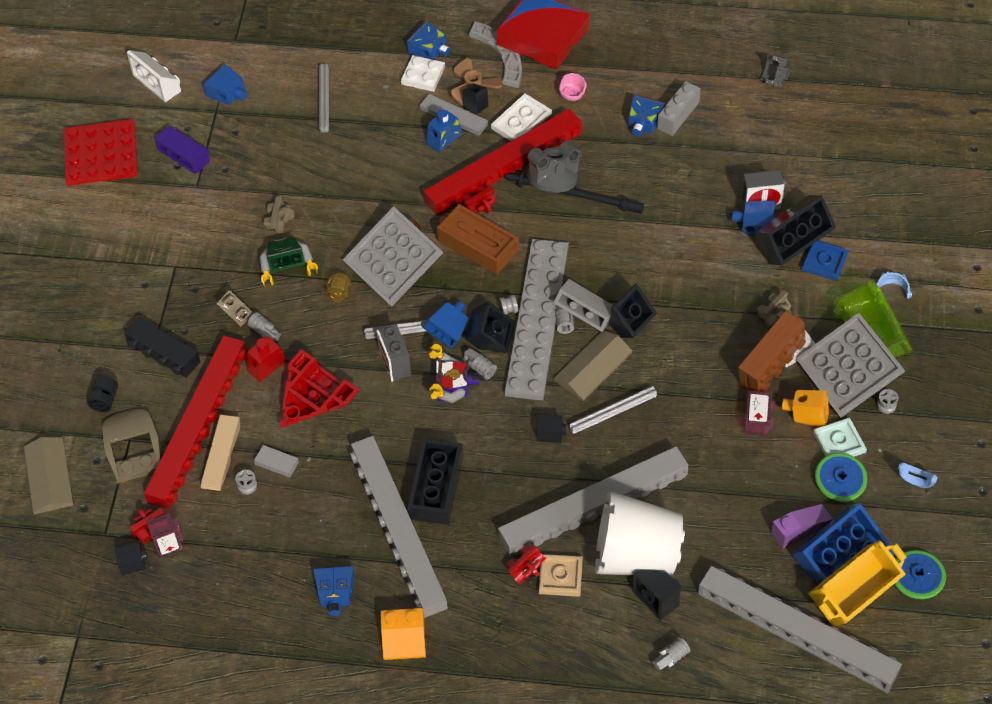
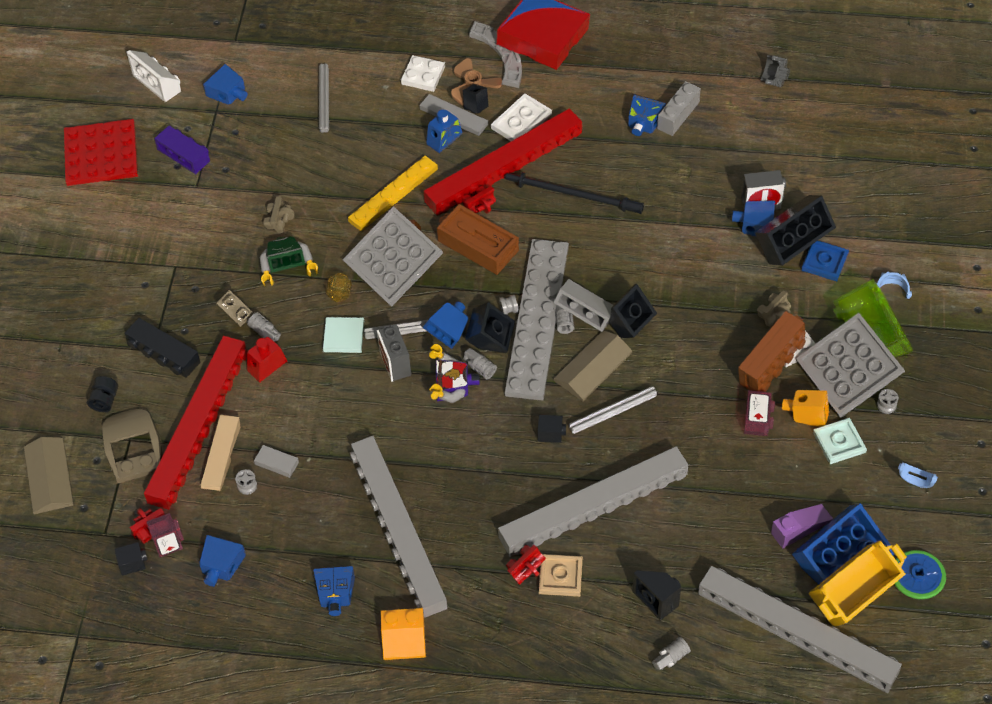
(220, 559): none -> blue torso
(312, 390): red wedge -> none
(343, 335): none -> light aqua tile
(392, 193): none -> yellow plate
(428, 42): blue torso -> none
(435, 481): black brick -> none
(554, 168): dark grey piece -> none
(572, 87): bright pink hair -> none
(638, 537): white cone -> none
(847, 466): blue wheel -> none

